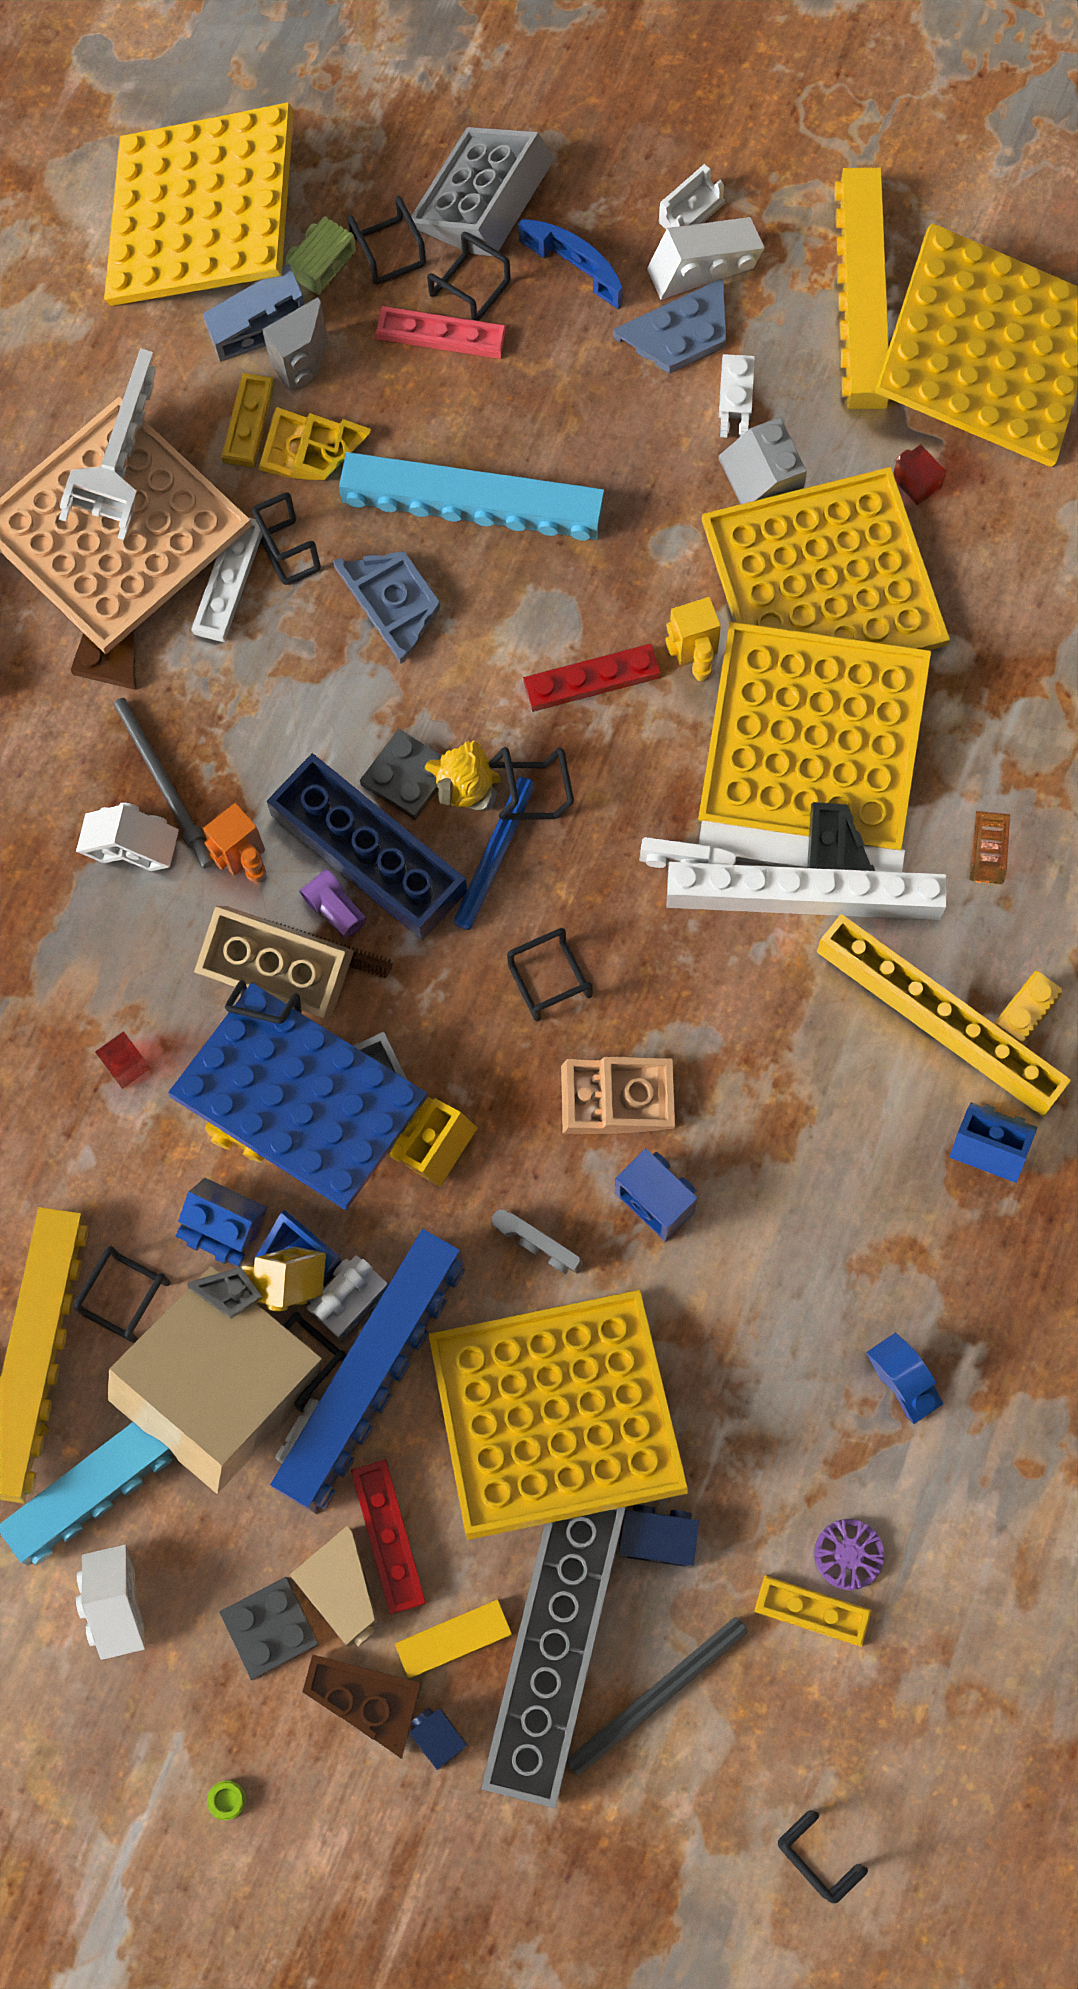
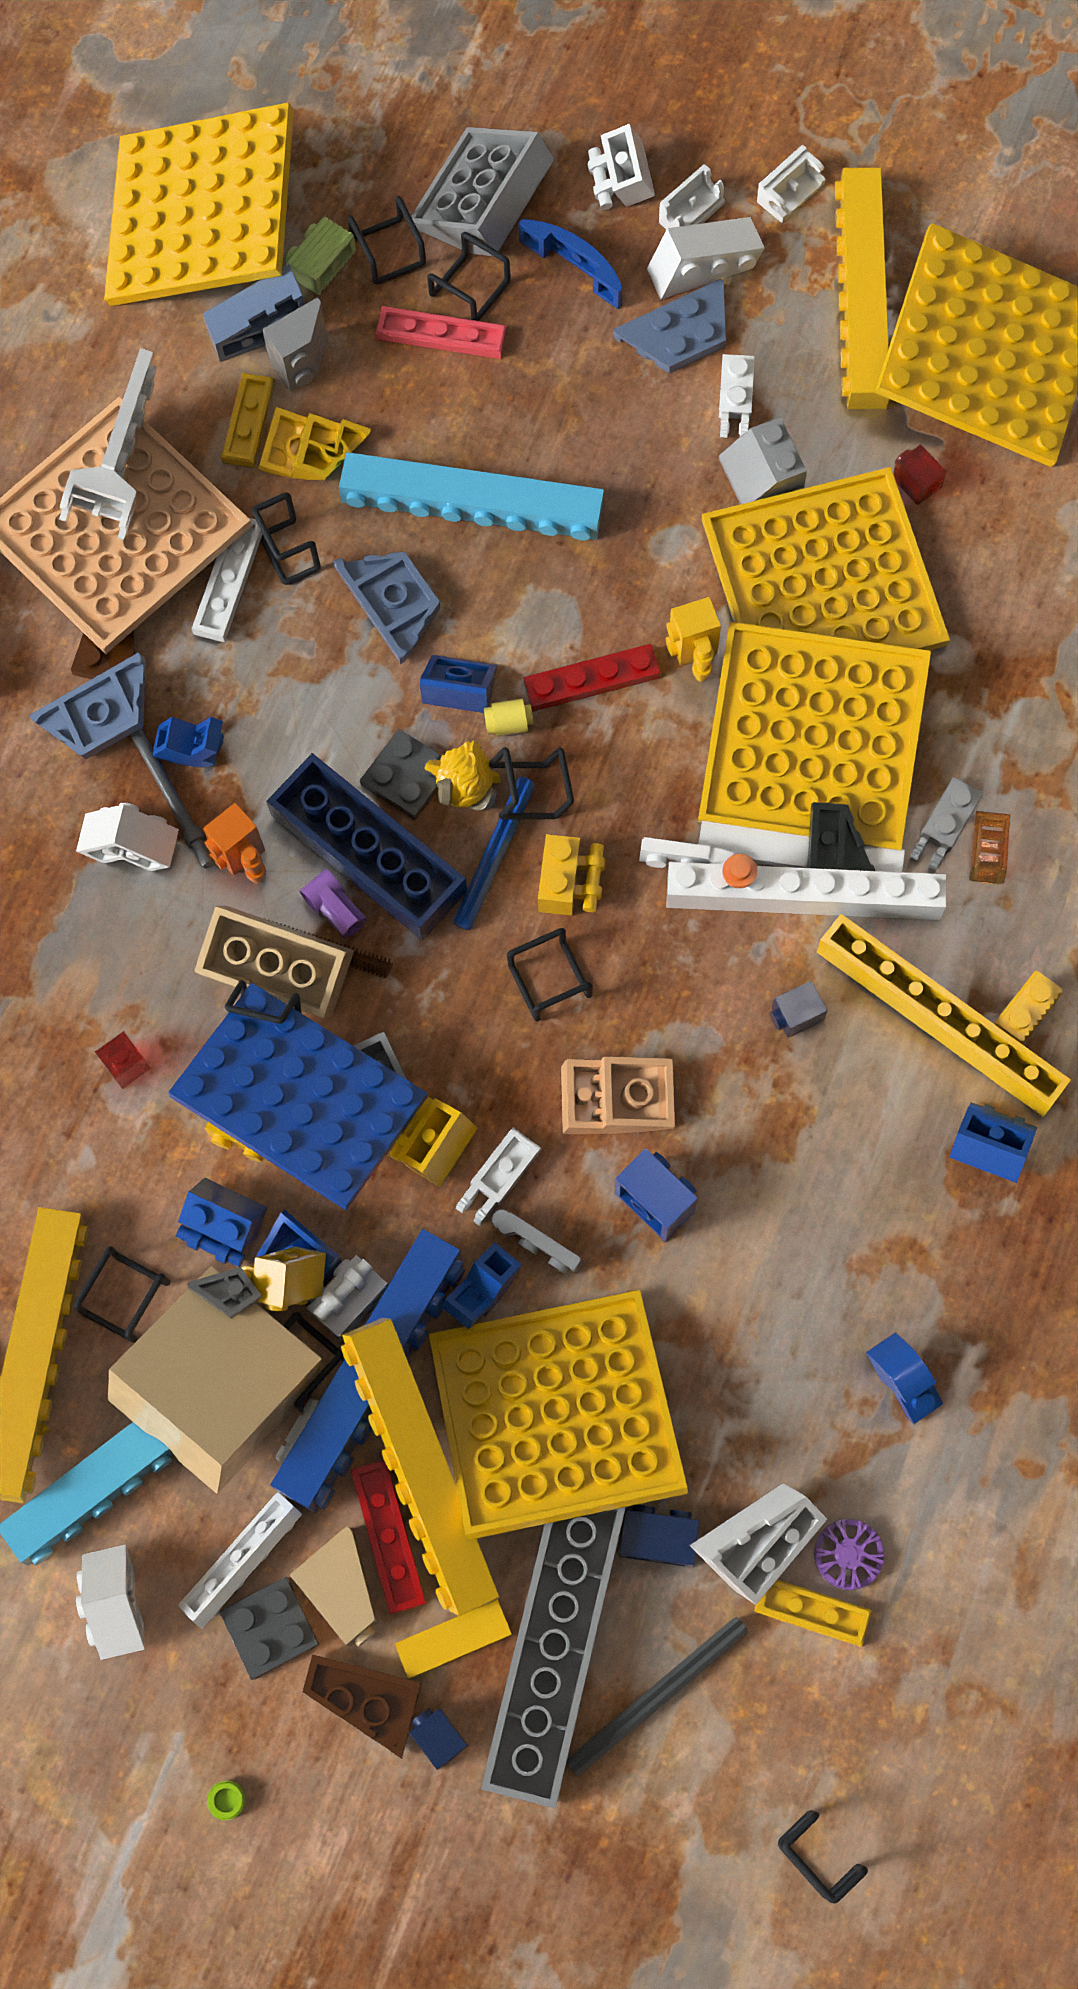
(99, 709): none -> sand blue wing
(189, 743): none -> blue brick
(239, 1560): none -> white plate
(419, 1465): none -> yellow brick
(457, 683): none -> blue slope
(483, 1286): none -> blue brick
(500, 1173): none -> white hinge
(508, 717): none -> light yellow brick
(560, 873): none -> yellow brick
(627, 168): none -> white brick
(739, 871): none -> orange plate
(760, 1541): none -> white wedge
(791, 184): none -> white hinge
(798, 1009): none -> brick
(947, 820): none -> light grey hinge

